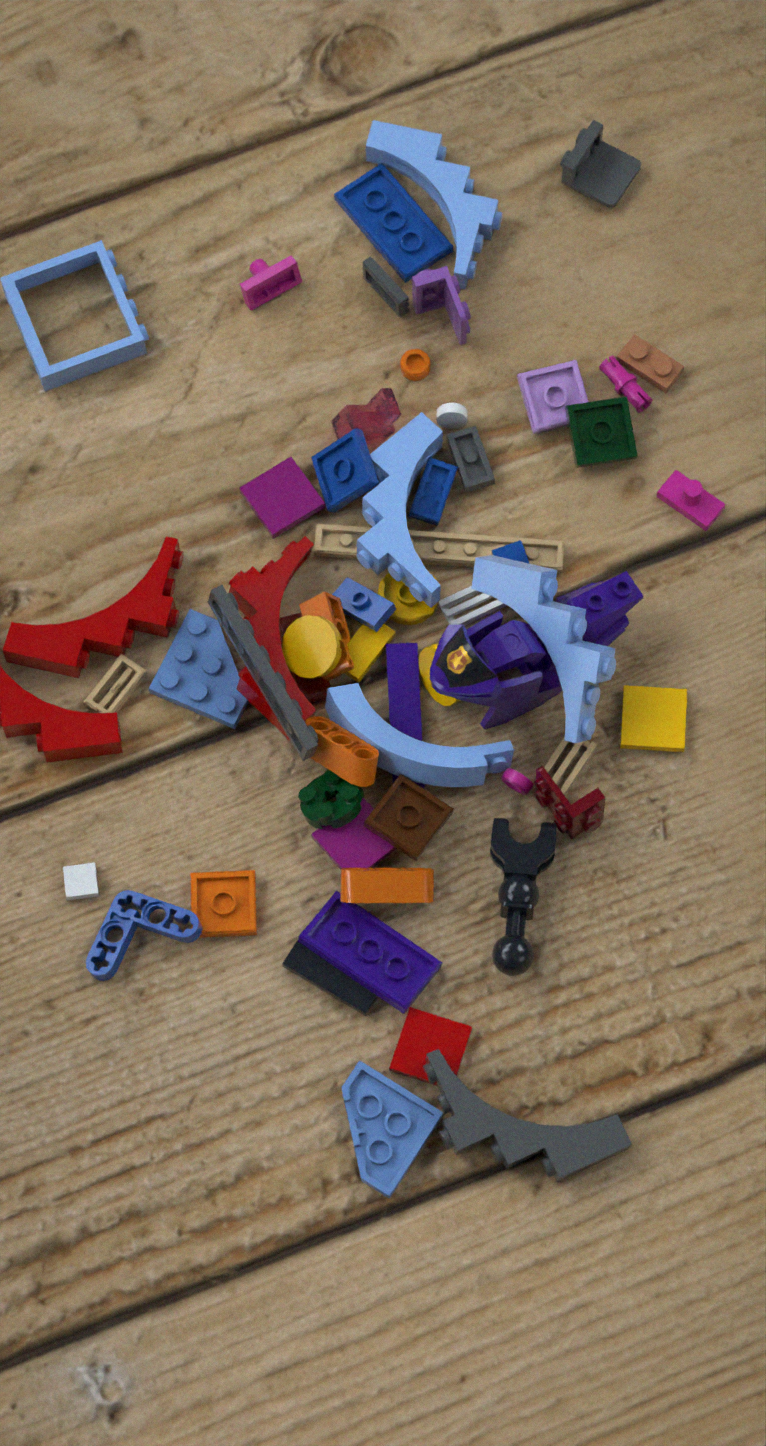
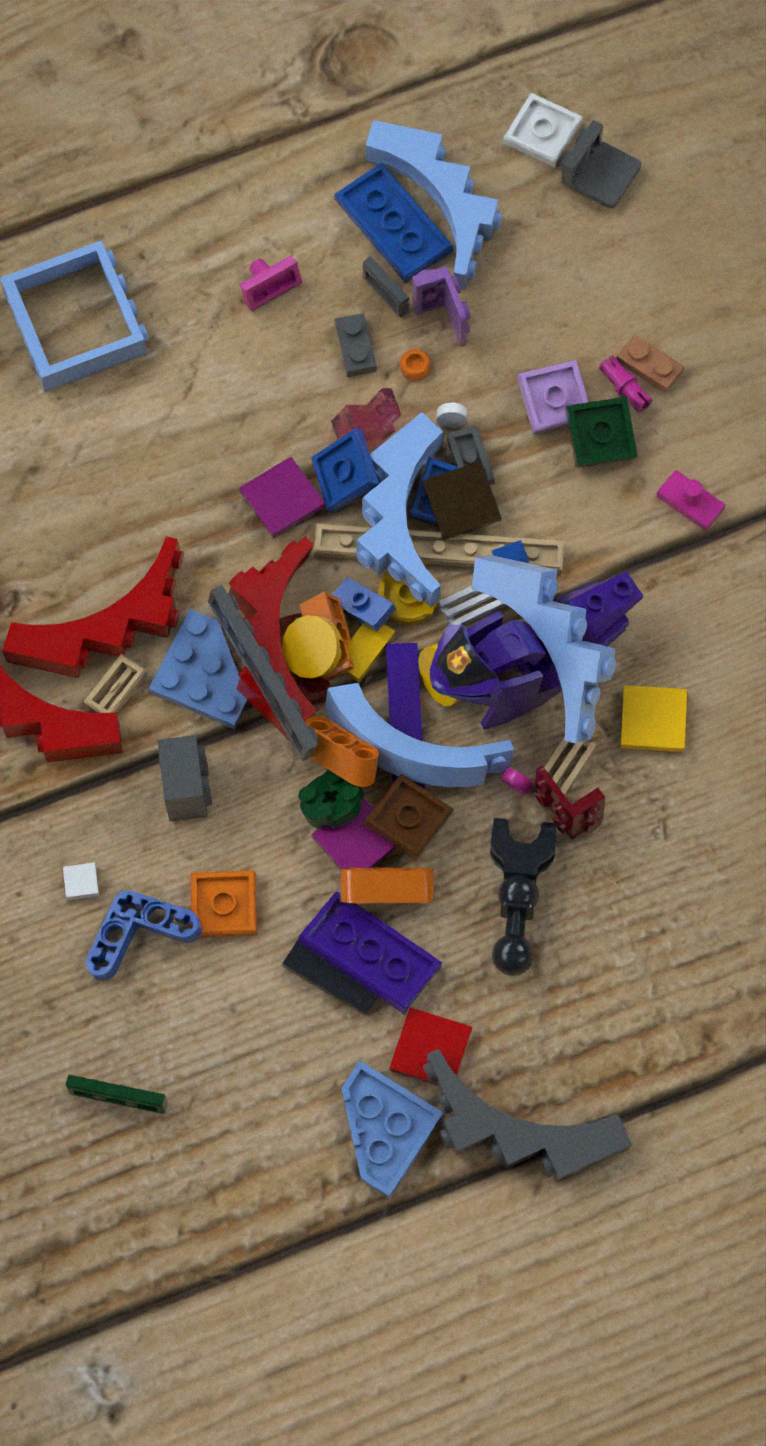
(116, 1094): none -> dark green tile
(184, 778): none -> dark grey brick
(355, 345): none -> dark grey plate
(461, 500): none -> dark brown tile
(543, 130): none -> white tile

